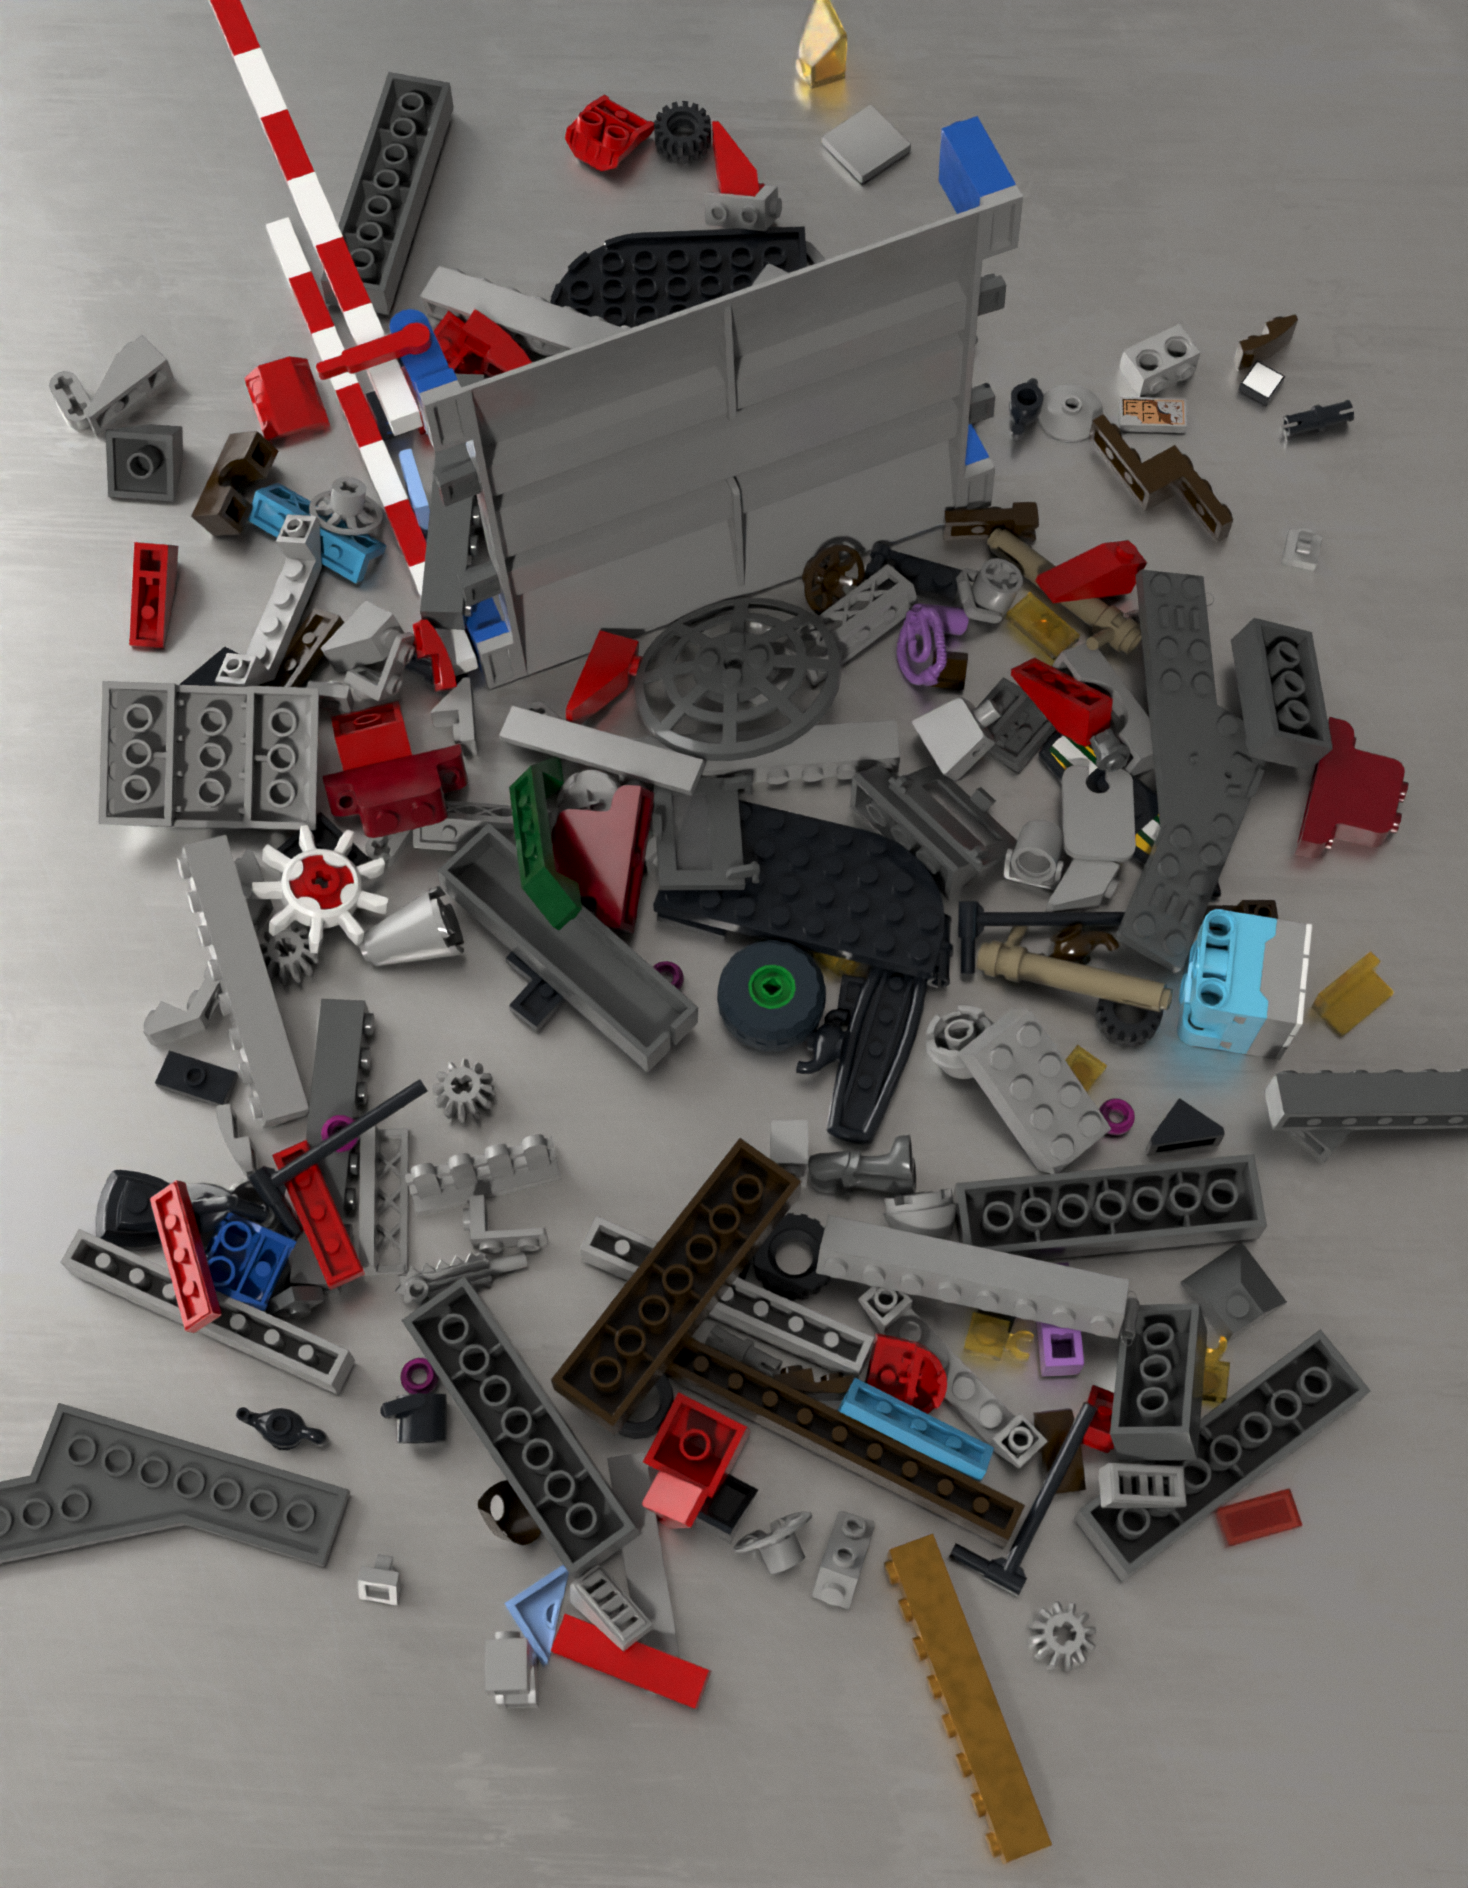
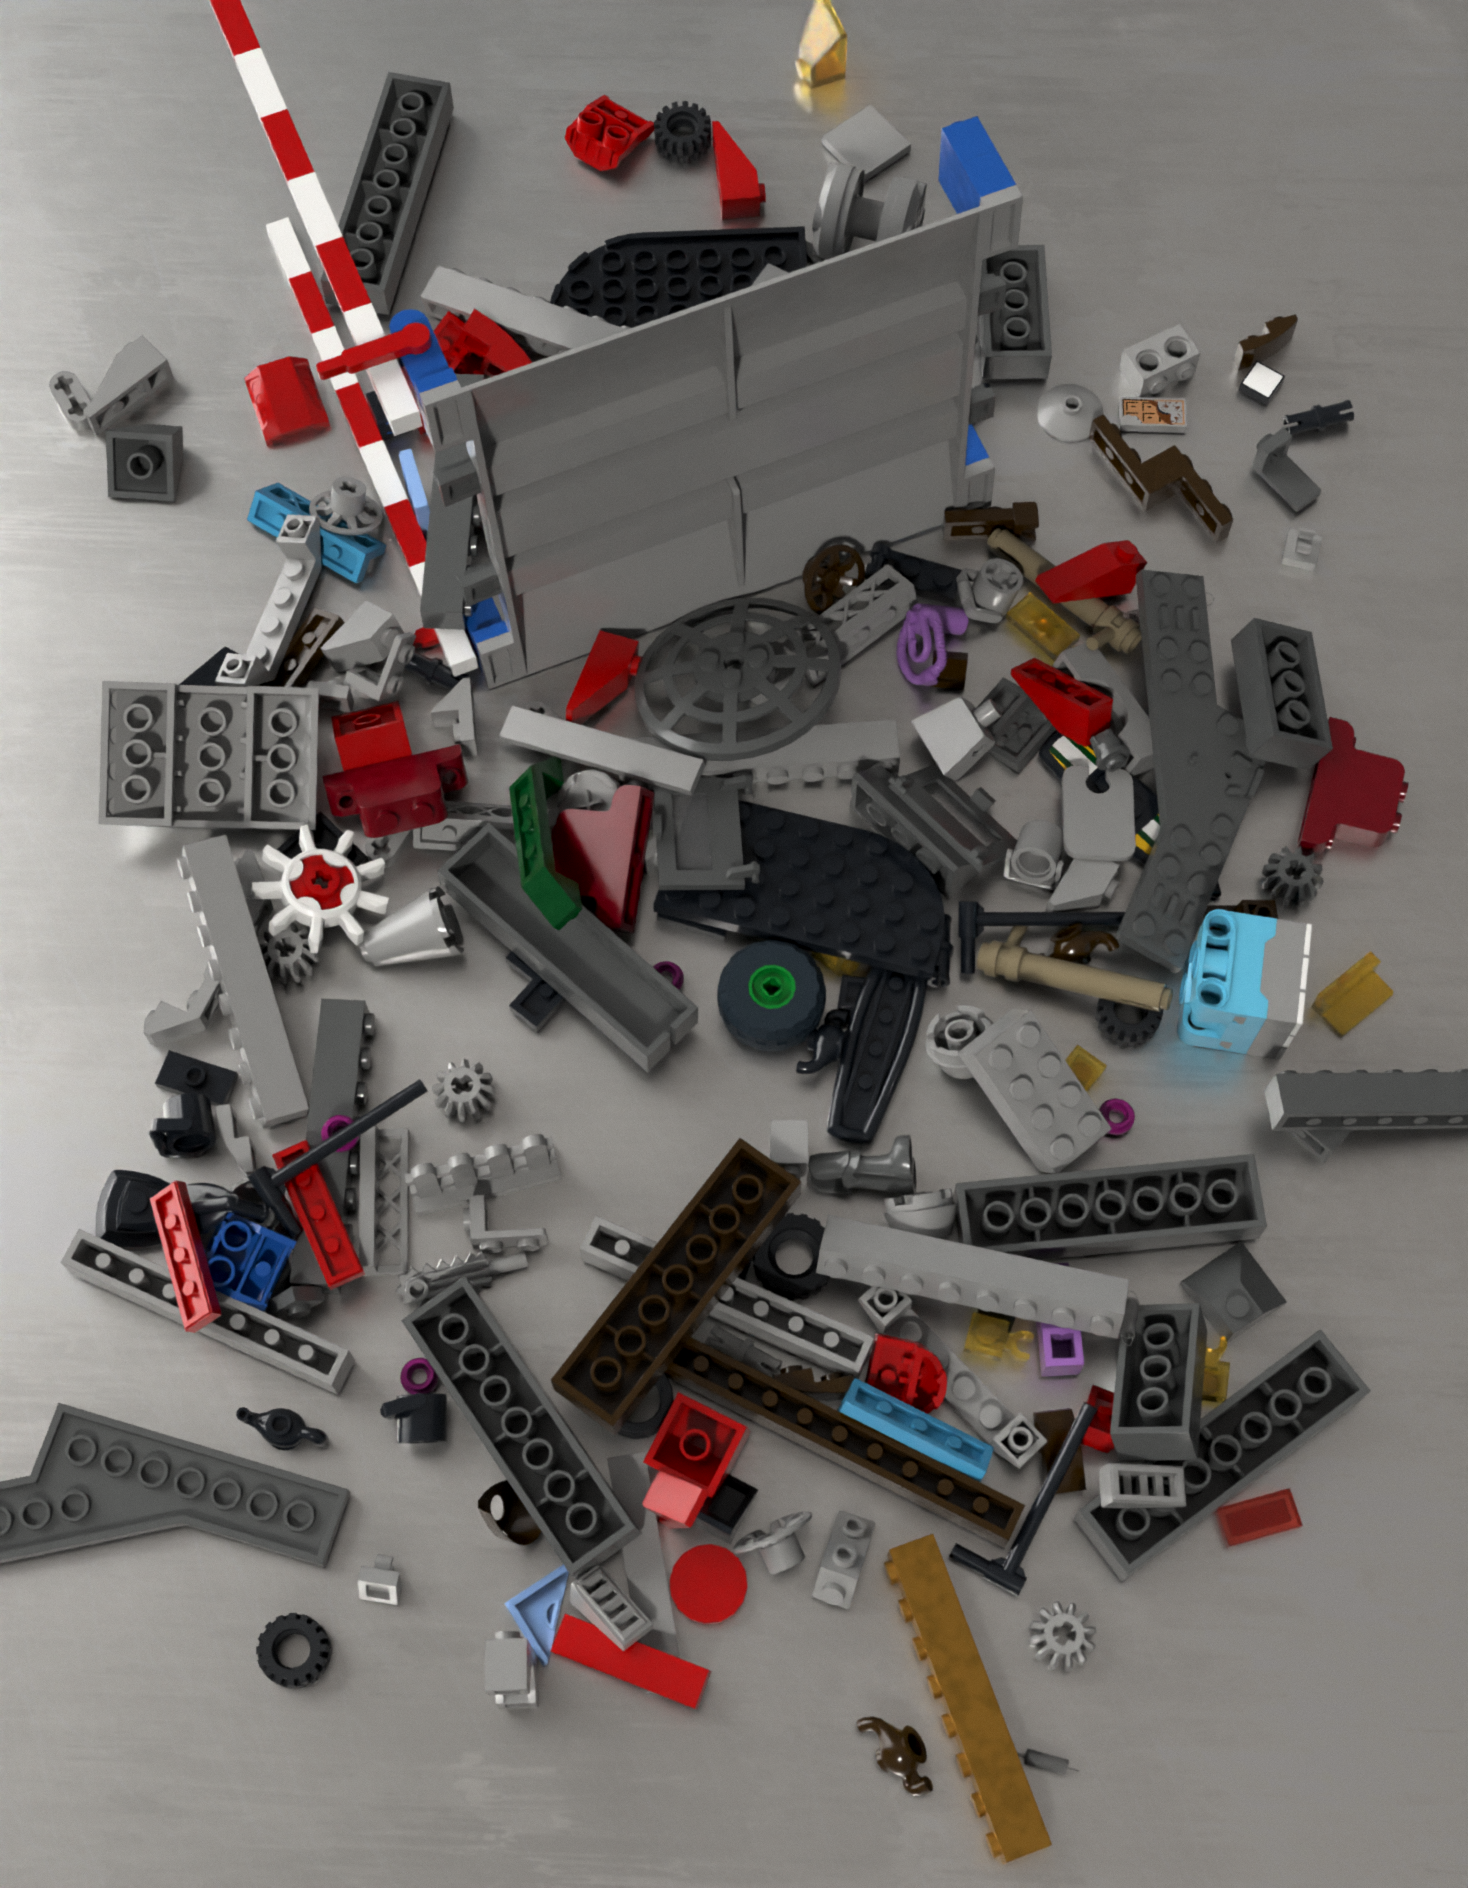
(152, 593): red slope -> none
(186, 1125): none -> black piece
(241, 461): dark brown arch -> none
(273, 1636): none -> black tyre
(430, 645): red slope -> none
(708, 1584): none -> red tile
(743, 211): light grey bracket -> none
(847, 214): none -> light grey piece
(899, 1753): none -> dark brown piece
(1018, 337): none -> dark grey brick
(1024, 406): black piece -> none
(1046, 1761): none -> light grey piece
(1184, 1130): black slope -> none
(1281, 472): none -> dark grey bracket
(1298, 866): none -> dark grey gear

